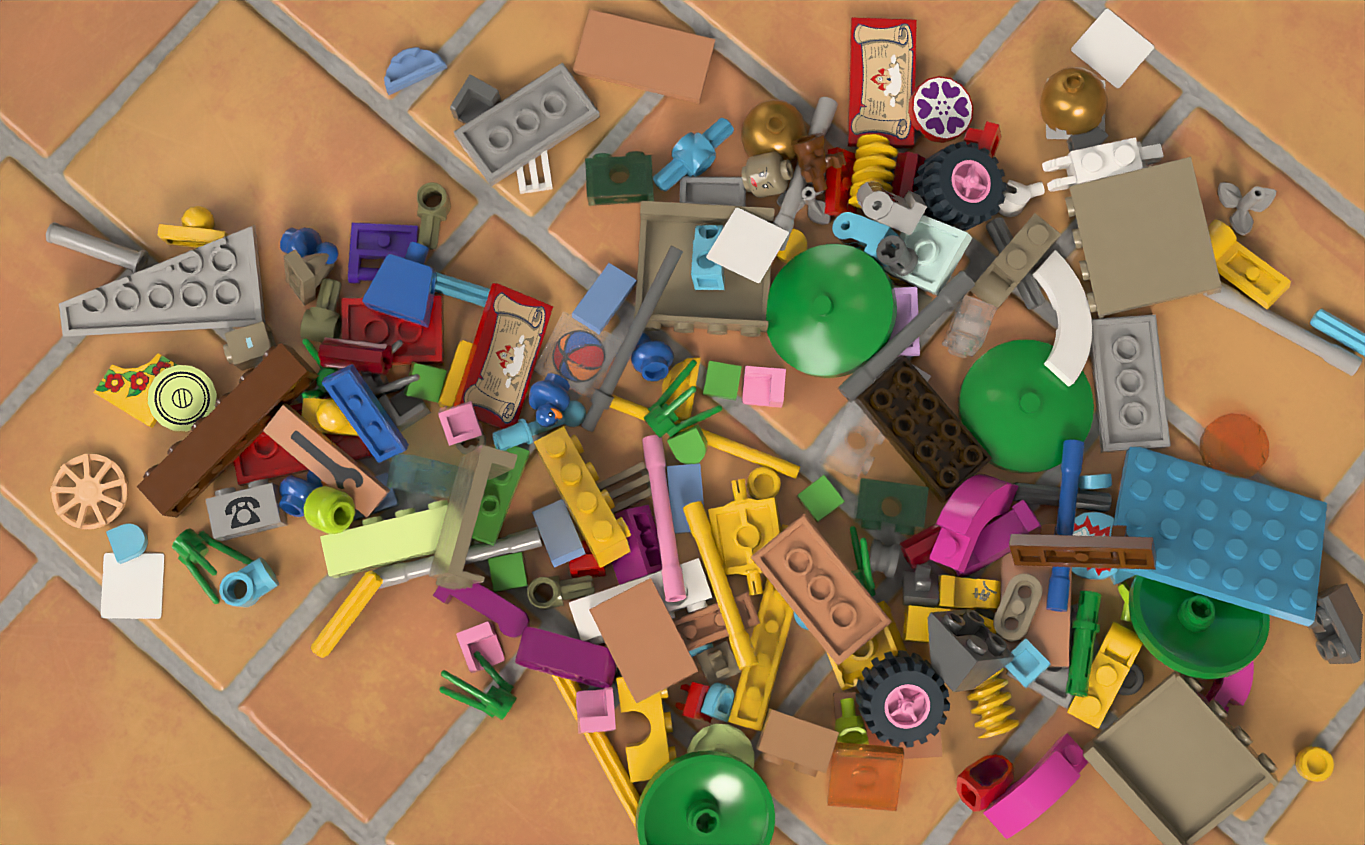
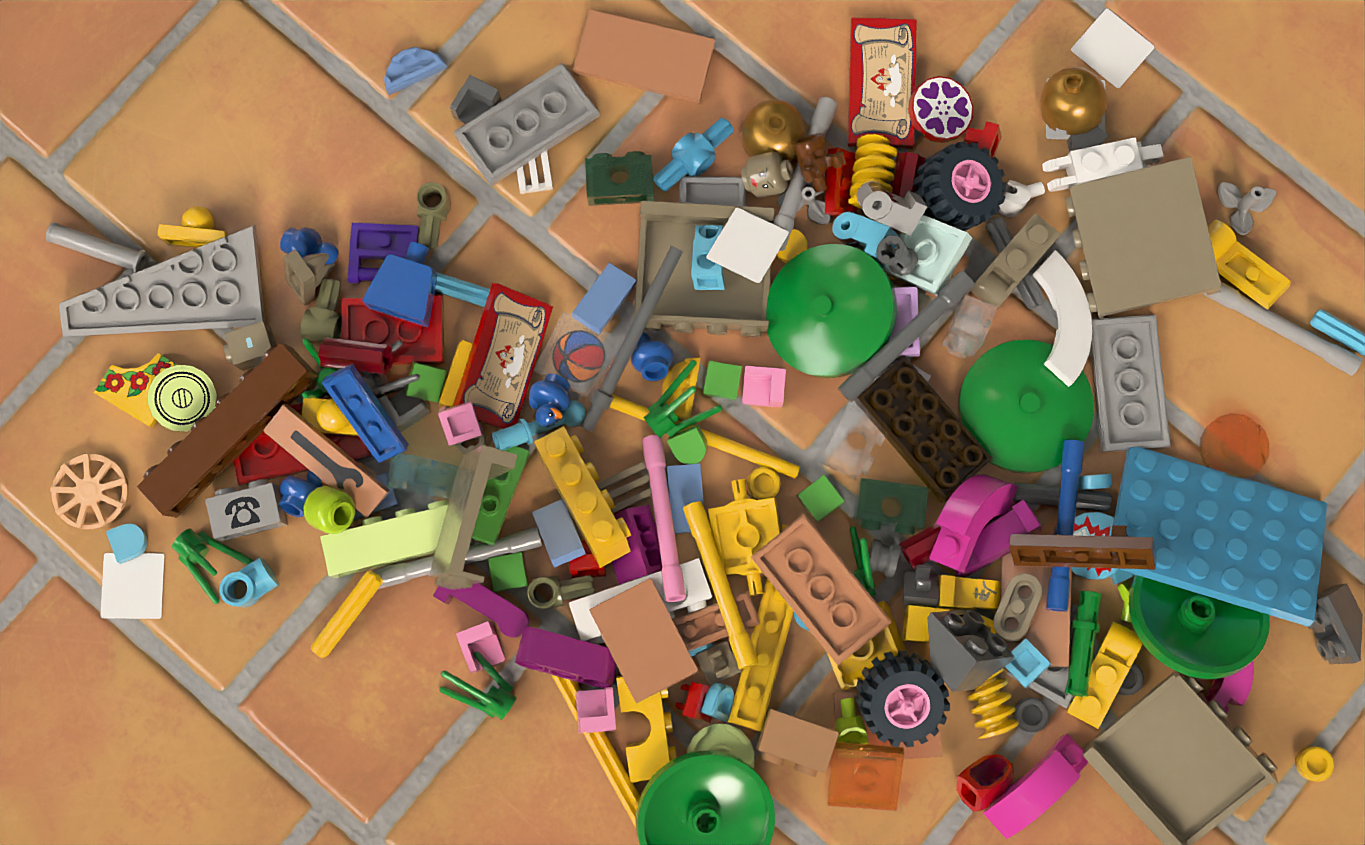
(1032, 714): none -> dark grey tile

